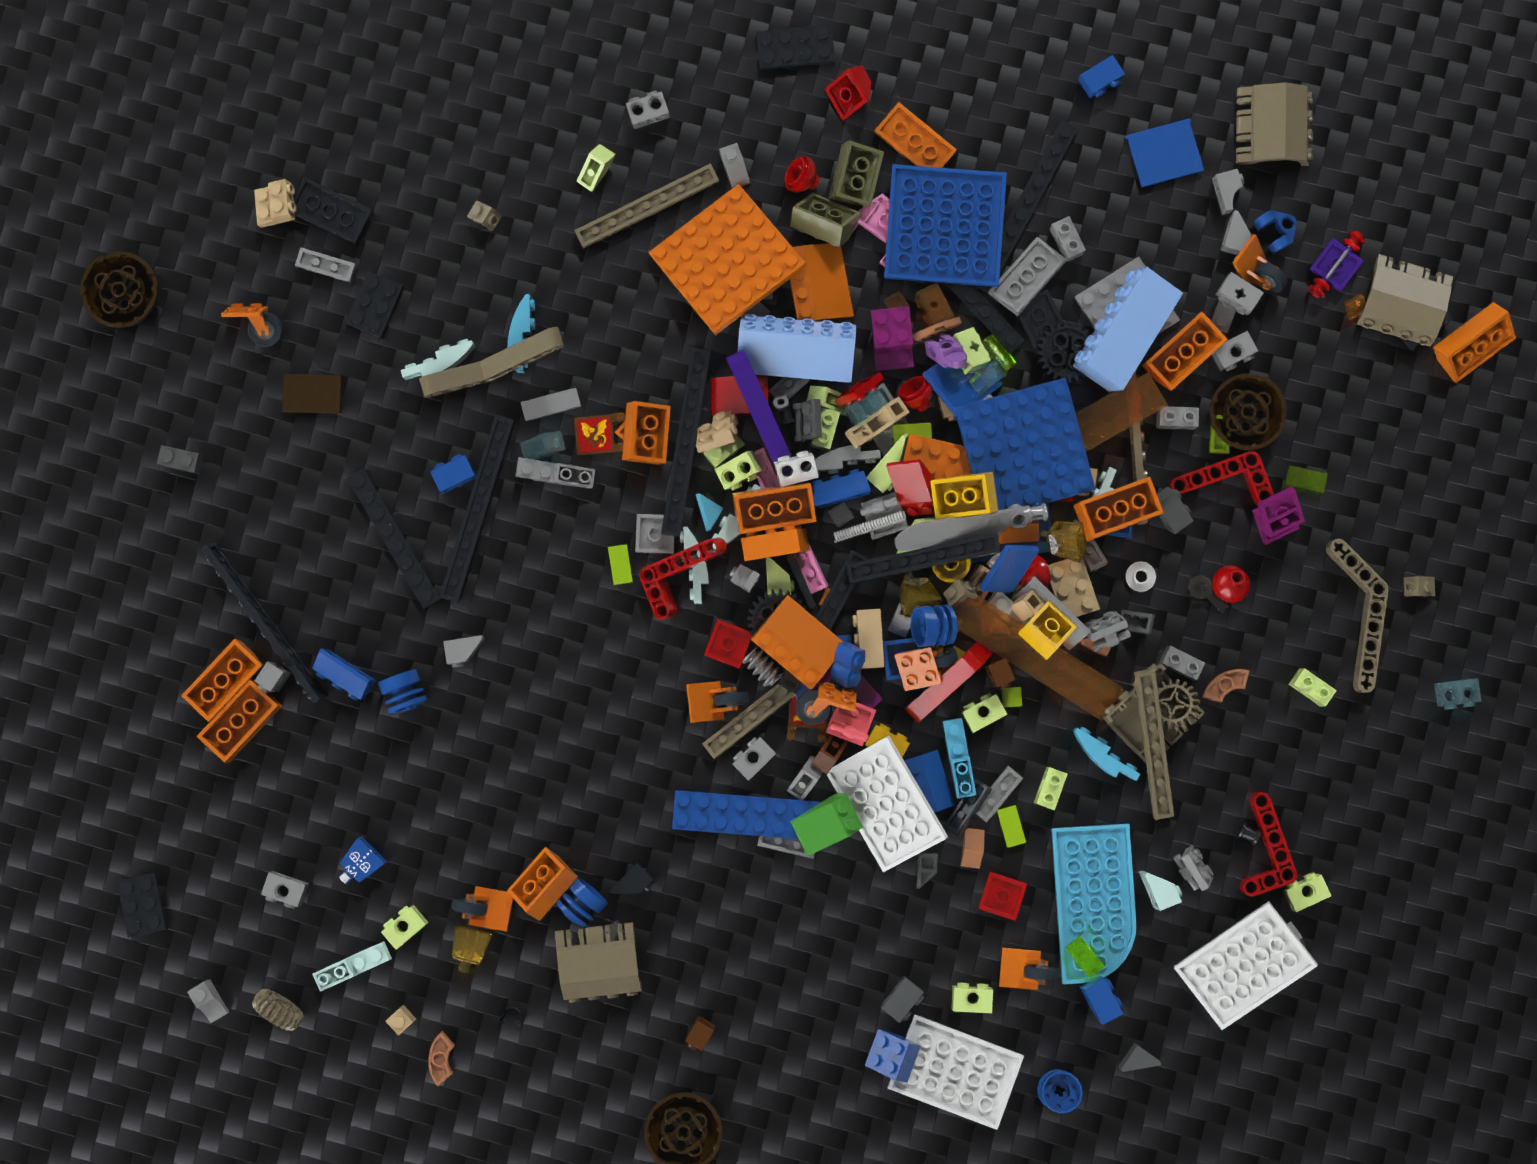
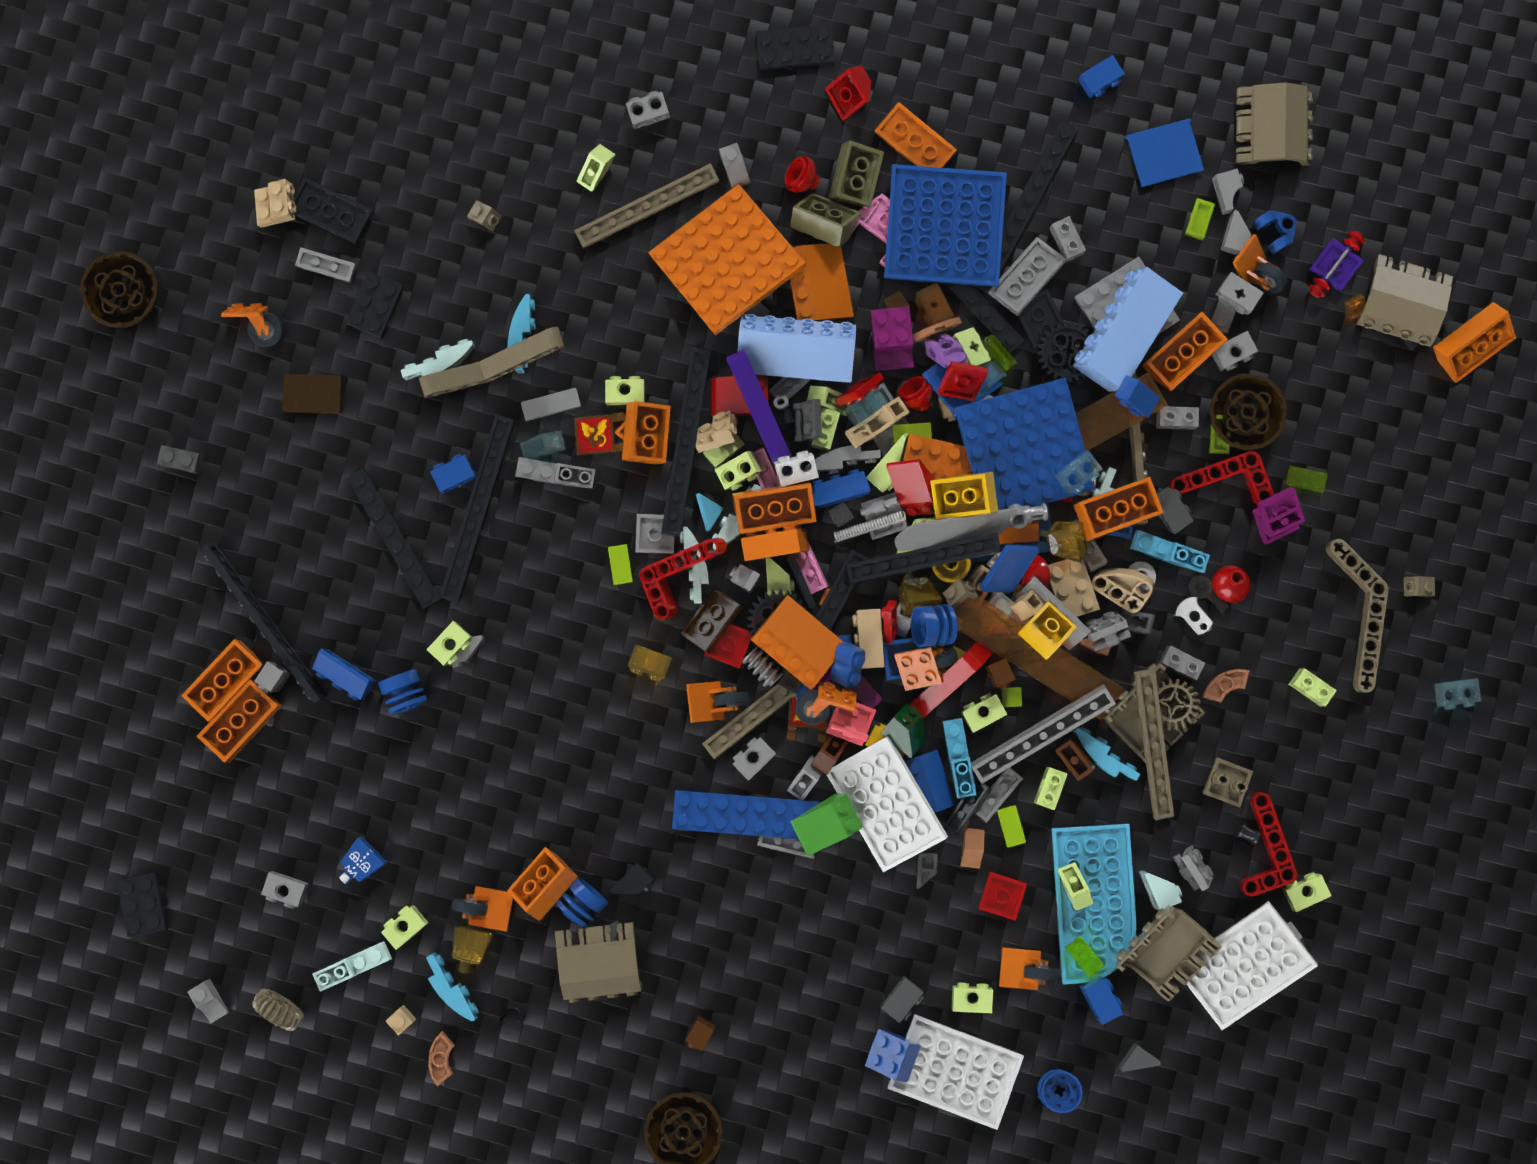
(439, 648): none -> yellowish green brick
(453, 996): none -> medium azure slope
(613, 387): none -> yellowish green brick
(650, 662): none -> clear yellow brick
(711, 620): none -> dark brown tile
(890, 624): none -> red plate
(906, 730): none -> dark green slope
(962, 381): none -> red plate
(1042, 733): none -> light grey brick
(1075, 757): none -> reddish brown brick
(1075, 886): none -> yellowish green slope
(1076, 468): none -> clear light blue brick
(1128, 582): none -> tan beam
(1137, 397): none -> blue brick
(1168, 950): none -> dark tan hinge
(1169, 552): none -> medium azure slope
(1184, 610): none -> white piece
(1199, 219): none -> lime tile
(1227, 782): none -> dark tan plate

